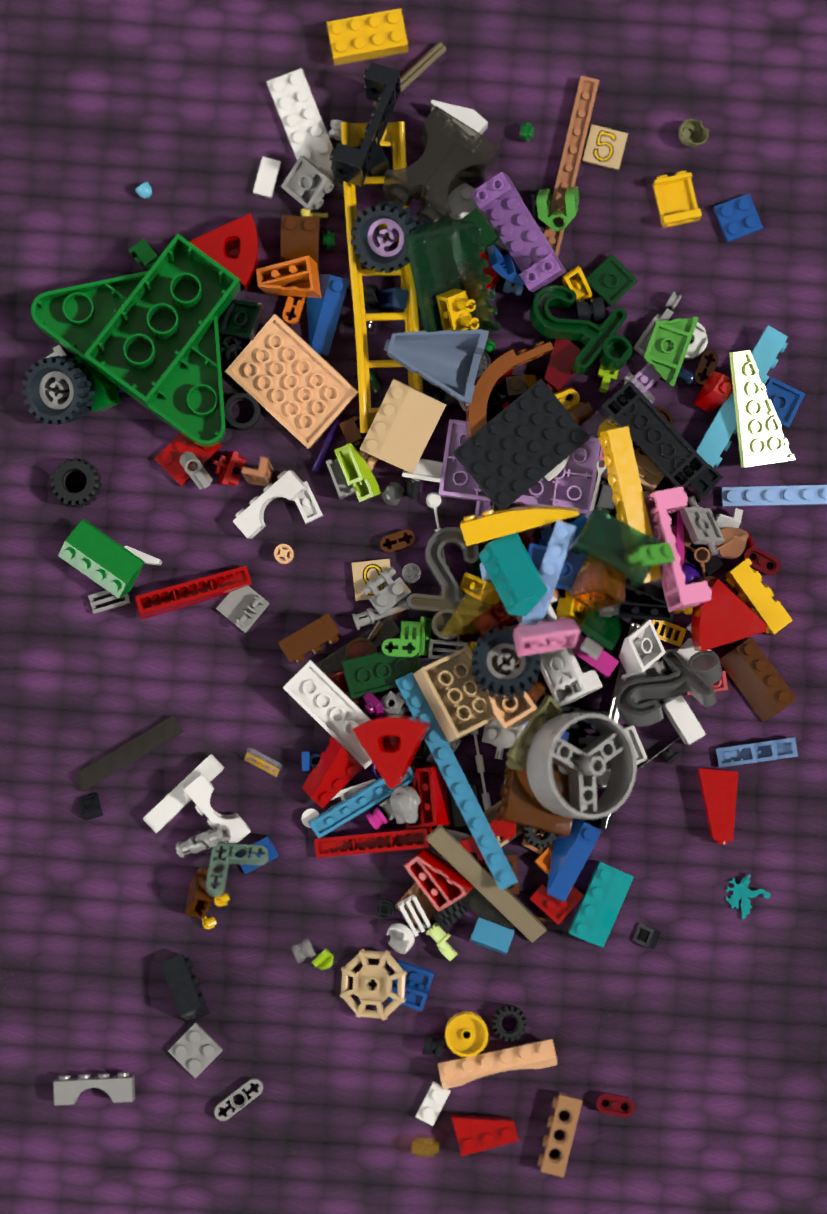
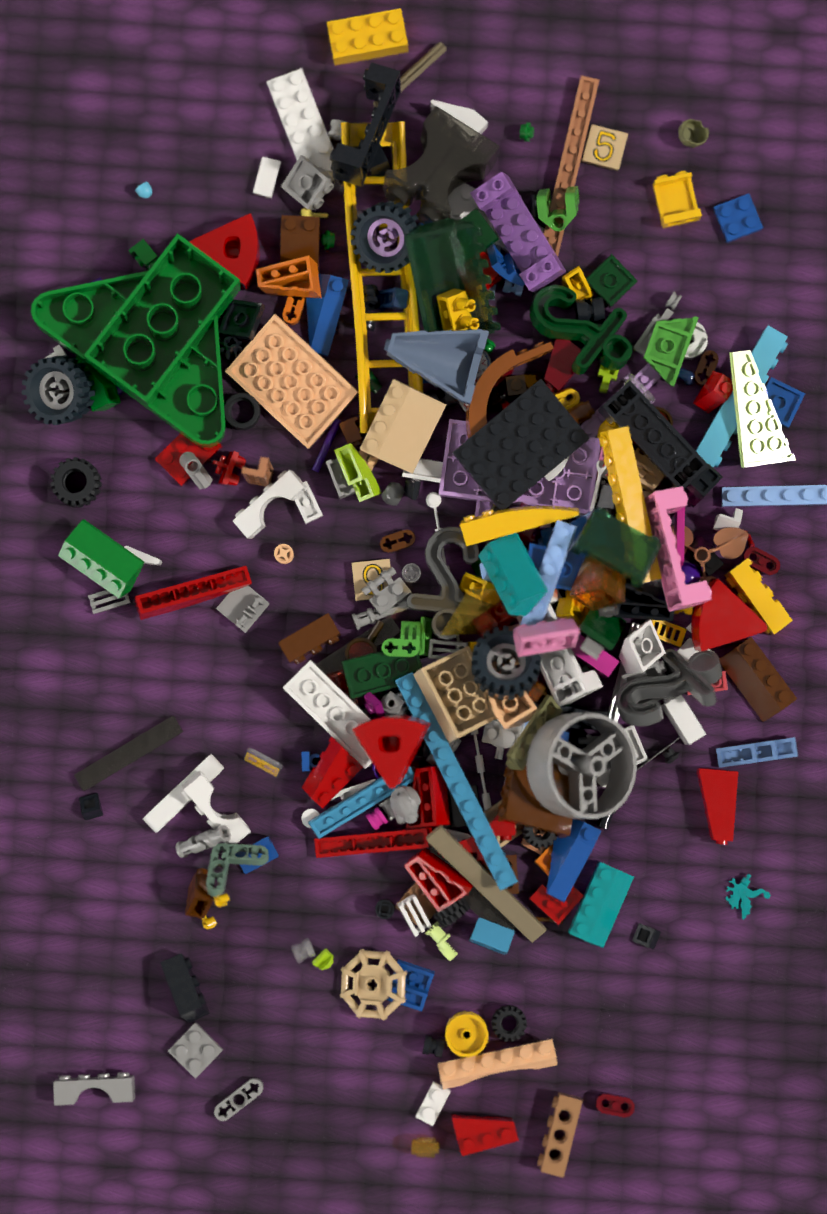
(401, 938): white hair -> none
(653, 555): bright green hinge -> none
(701, 525): light grey plate -> none

